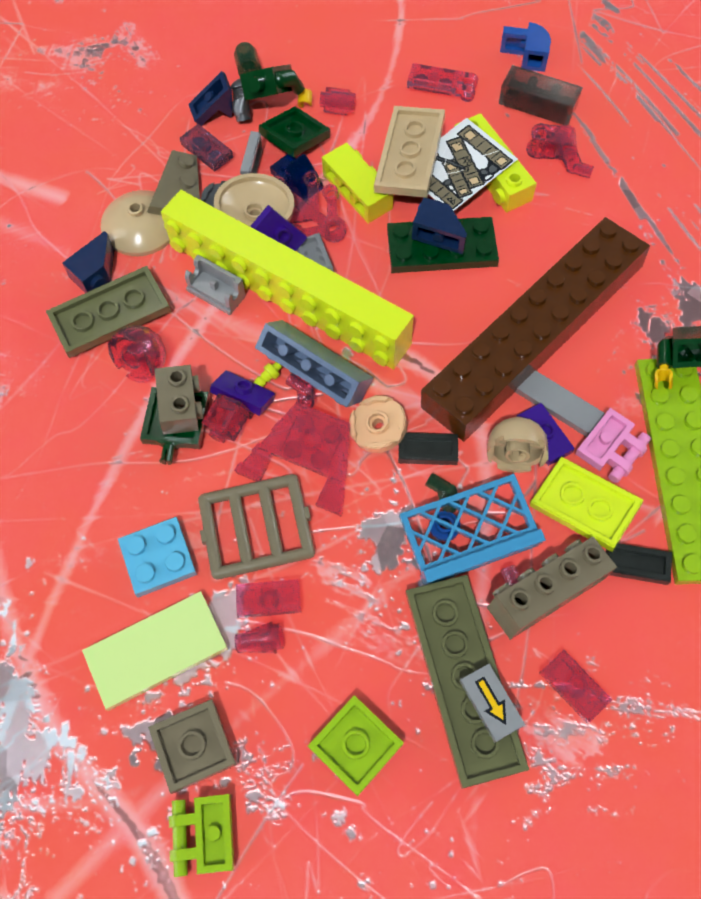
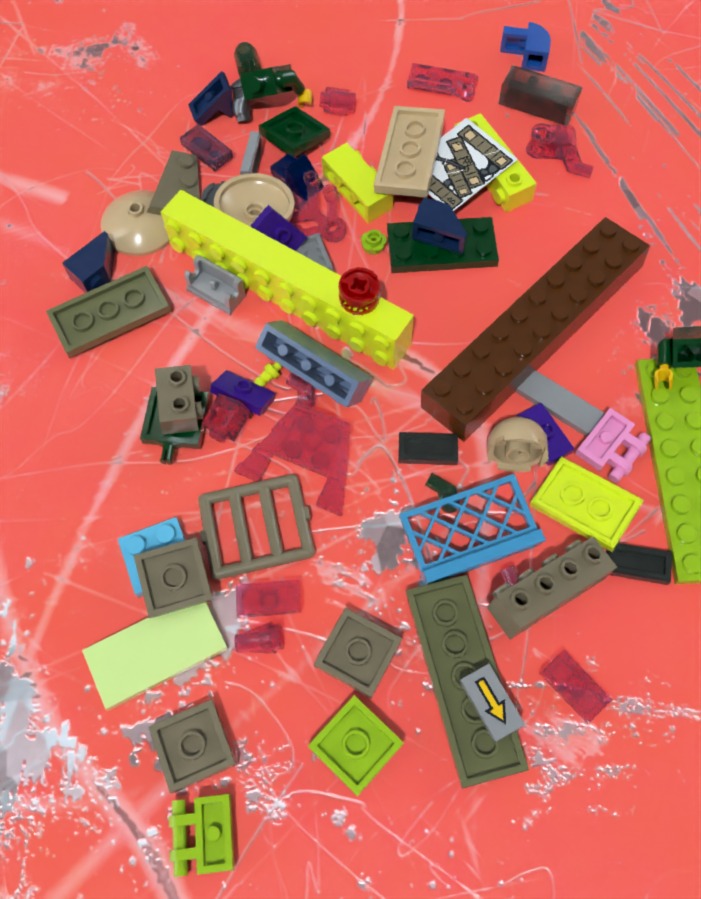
(138, 352): clear pink cylinder -> none
(173, 578): none -> dark tan plate
(351, 293): none -> red wheel
(358, 653): none -> dark tan plate
(373, 247): none -> lime plate
(374, 411): light nougat plate -> none
(440, 533): blue plate -> none

